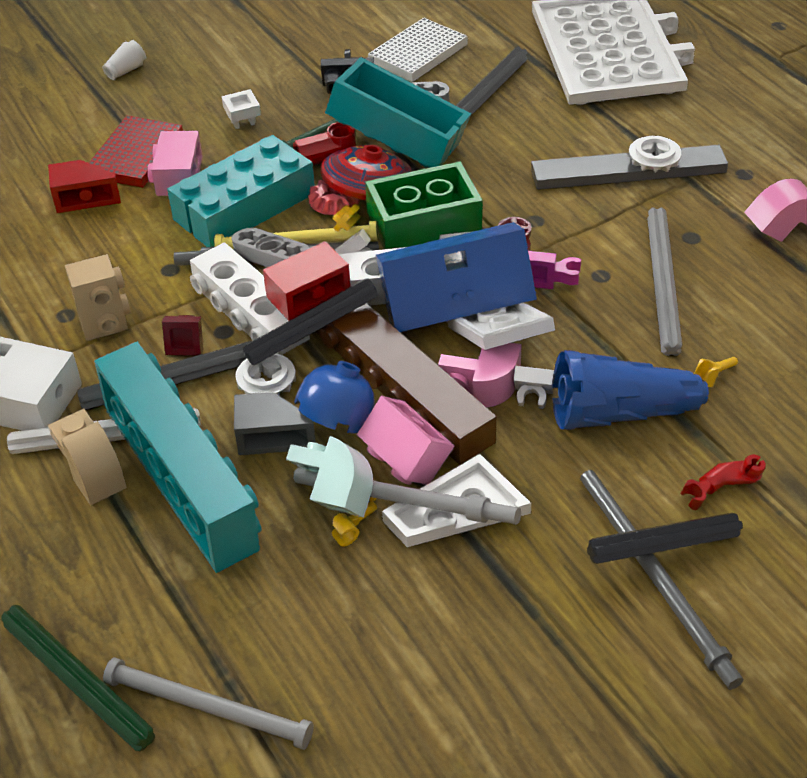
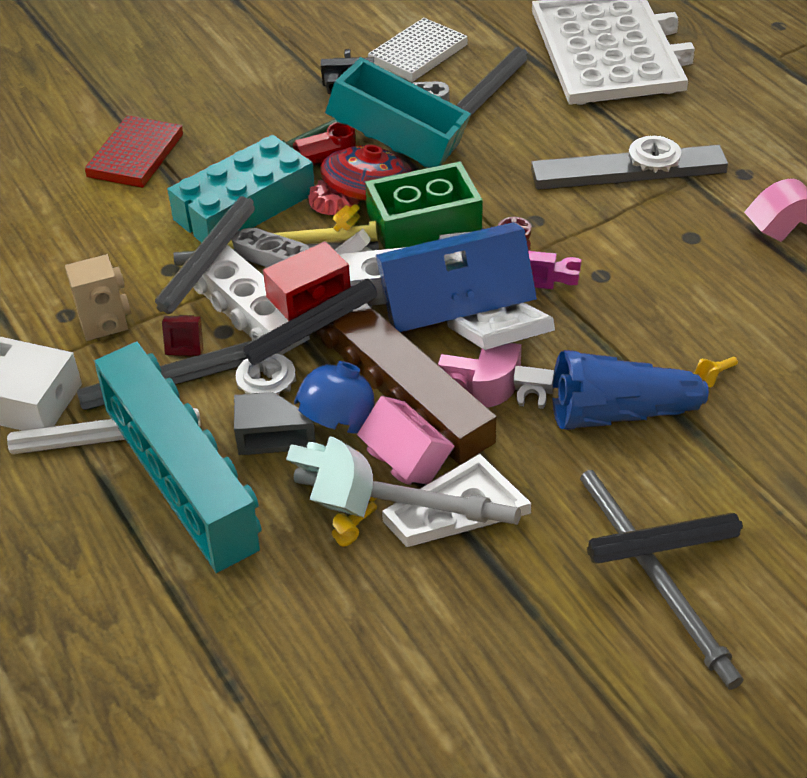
(78, 678): dark green axle -> none
(81, 186): red slope -> none
(89, 456): tan brick -> none
(125, 59): white cone -> none
(174, 159): bright pink brick -> none
(204, 255): none -> dark grey axle
(241, 106): white tile -> none
(300, 733): light grey bar -> none
(664, 283): light grey axle -> none
(723, 474): red arm -> none

